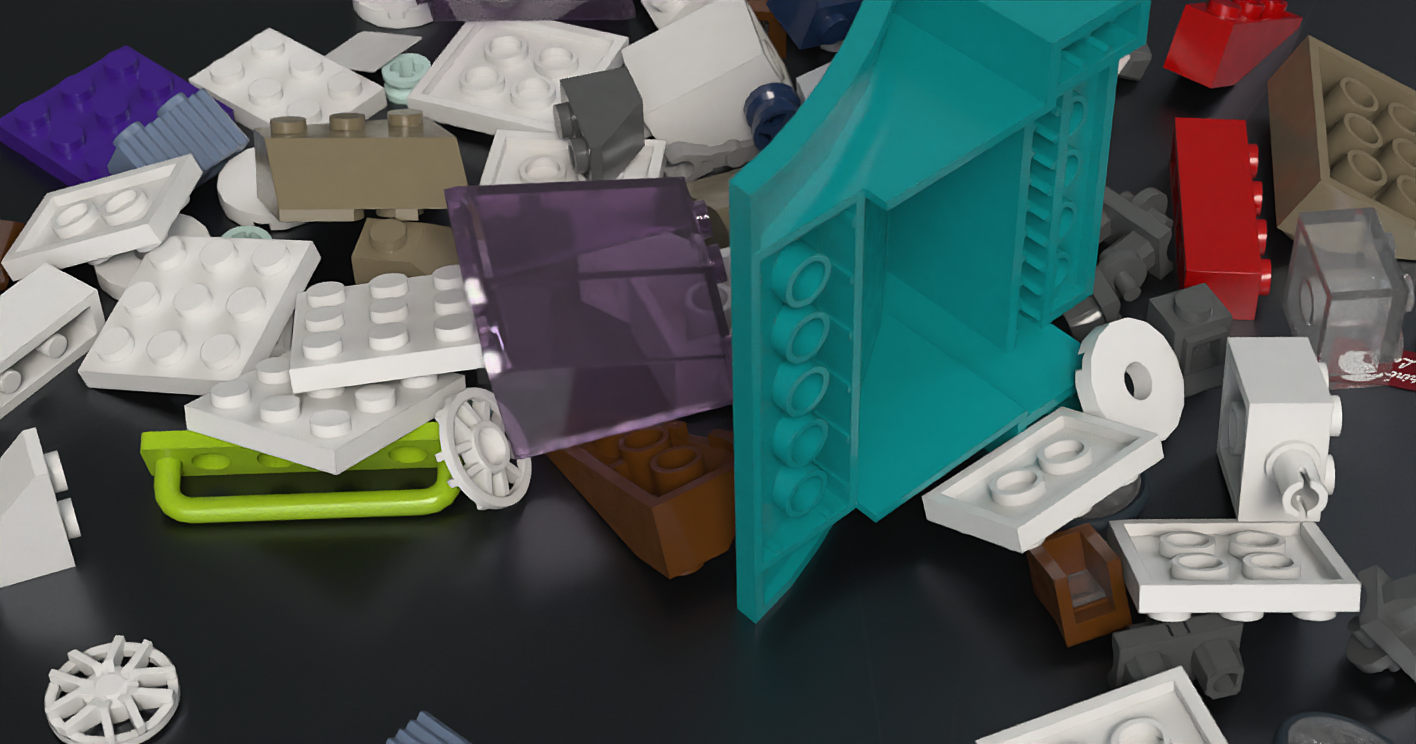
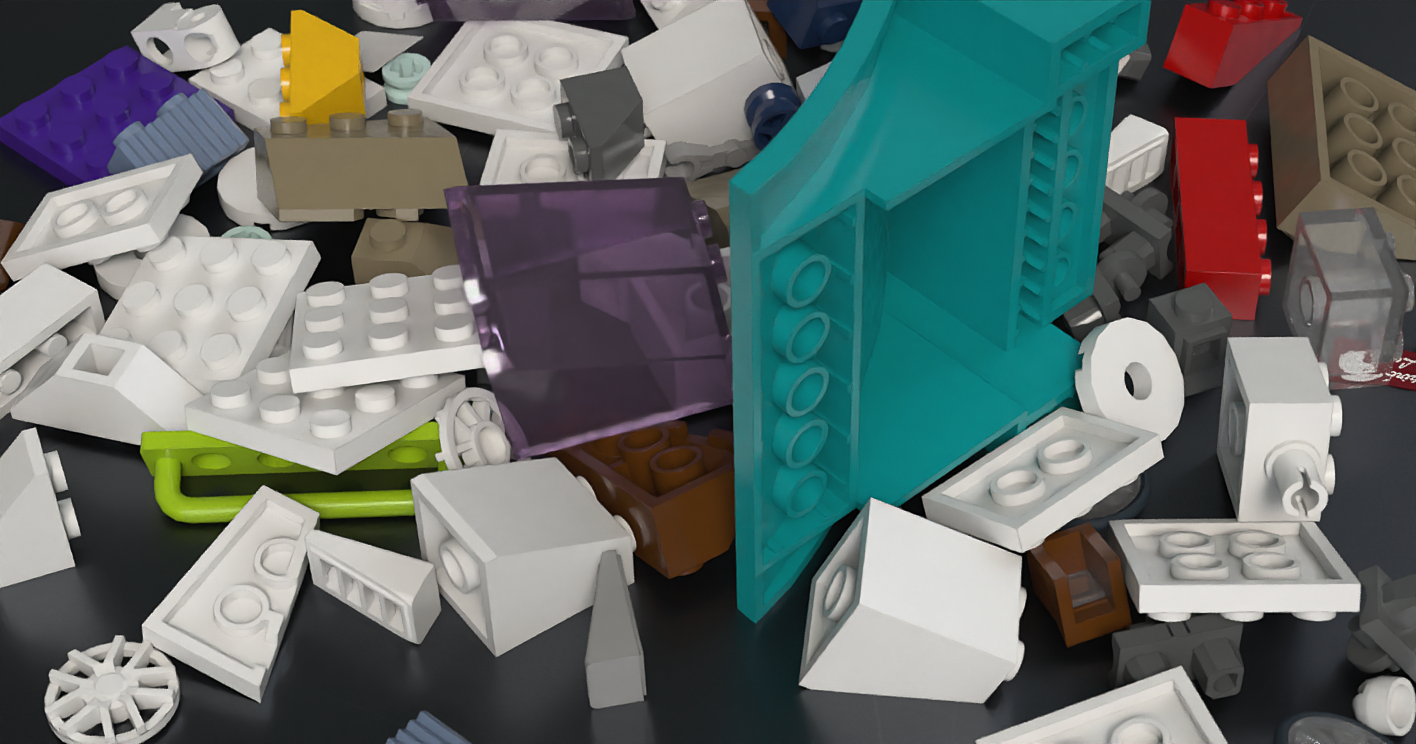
(106, 391): none -> white slope
(194, 37): none -> white leg
(238, 595): none -> white wing
(320, 71): none -> yellow slope
(376, 582): none -> white slope
(516, 545): none -> white slope
(614, 648): none -> light grey slope
(913, 611): none -> white slope
(1135, 154): none -> white slope
(1386, 705): none -> white hinge

